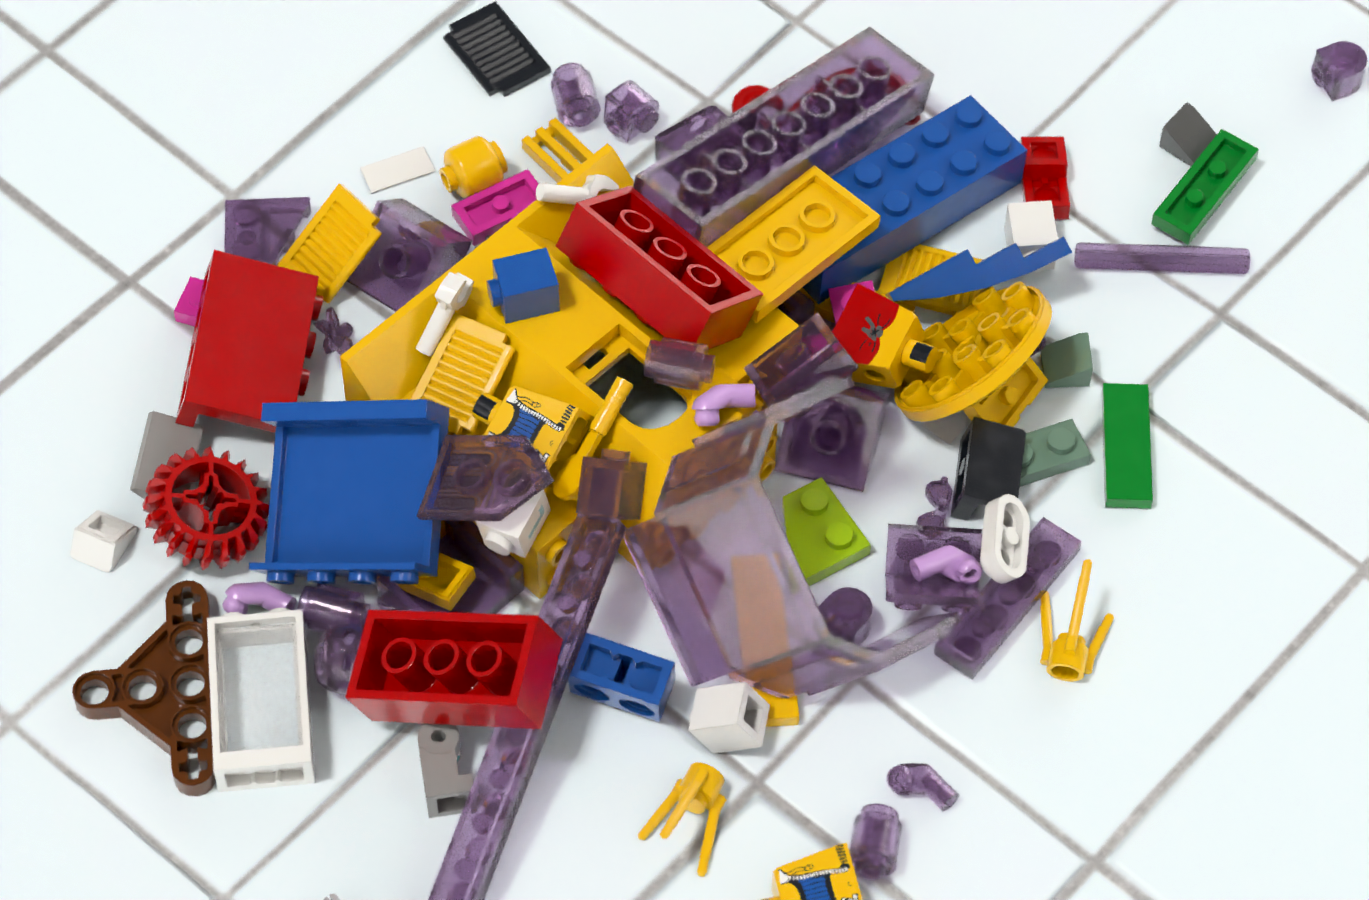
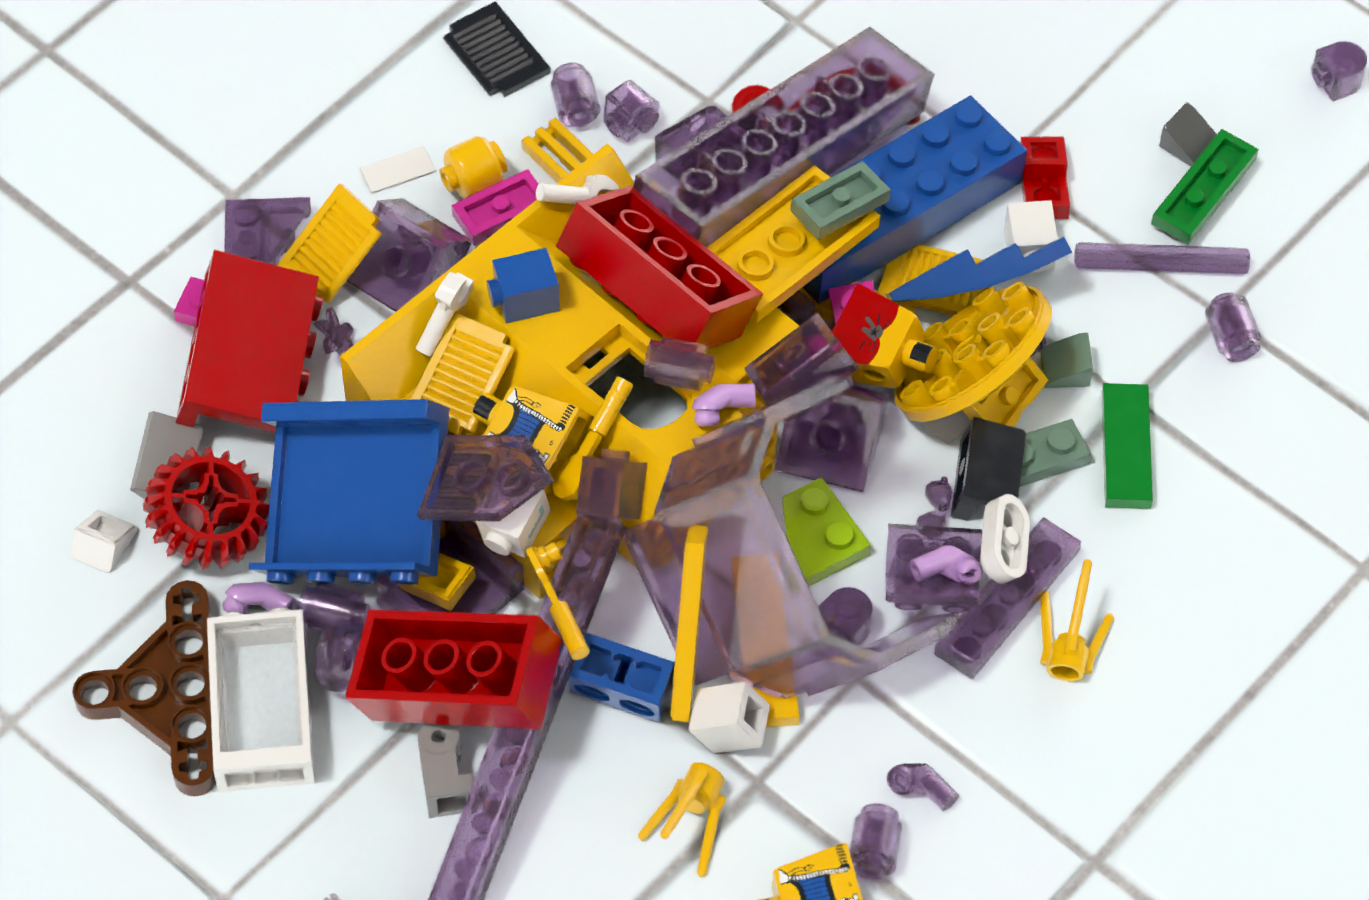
(542, 560): none -> yellow piece
(689, 623): none -> yellow tile
(840, 200): none -> sand green plate
(1233, 326): none -> clear purple brick

